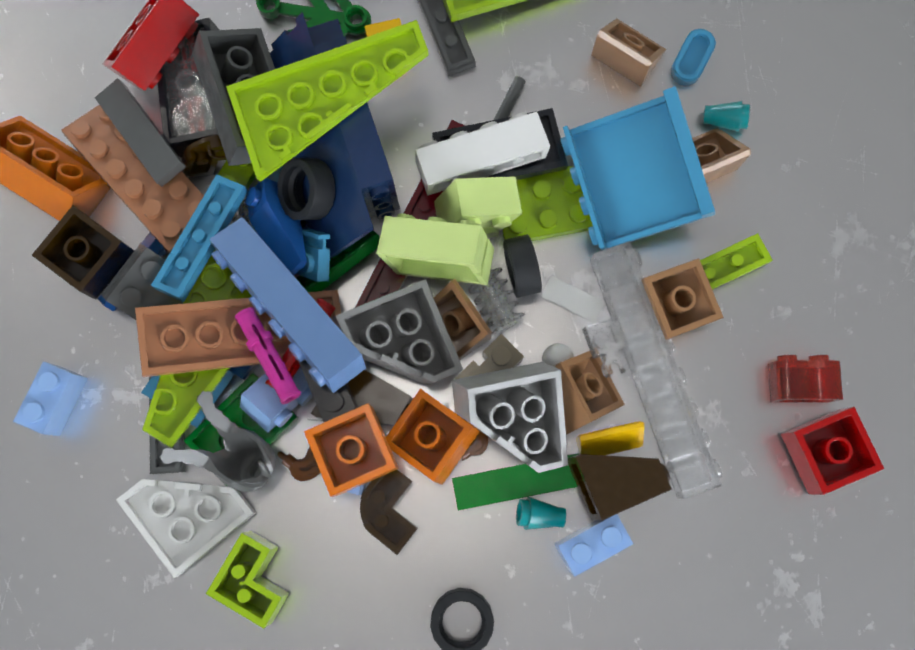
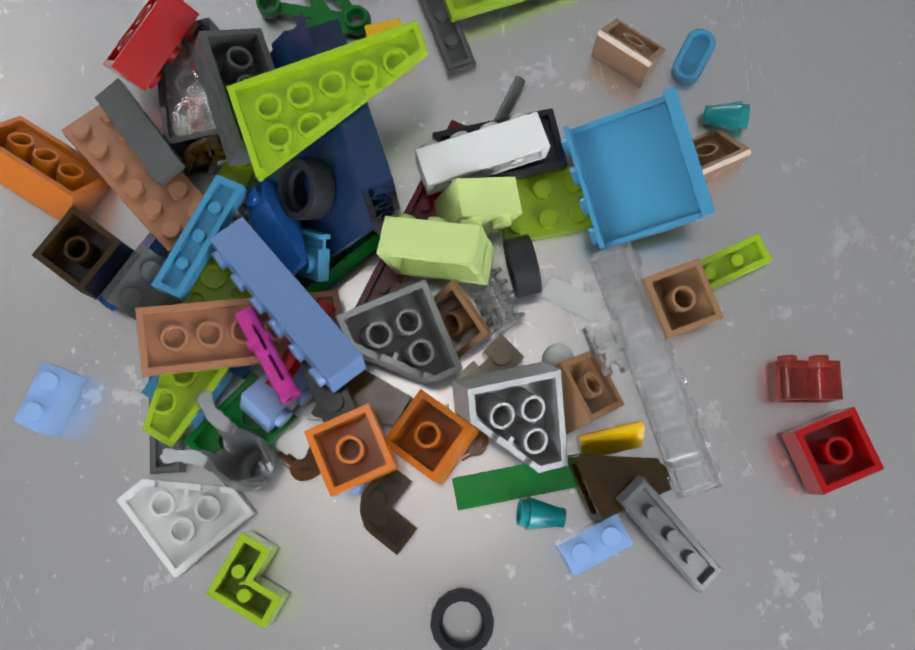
(668, 533): none -> dark grey tile

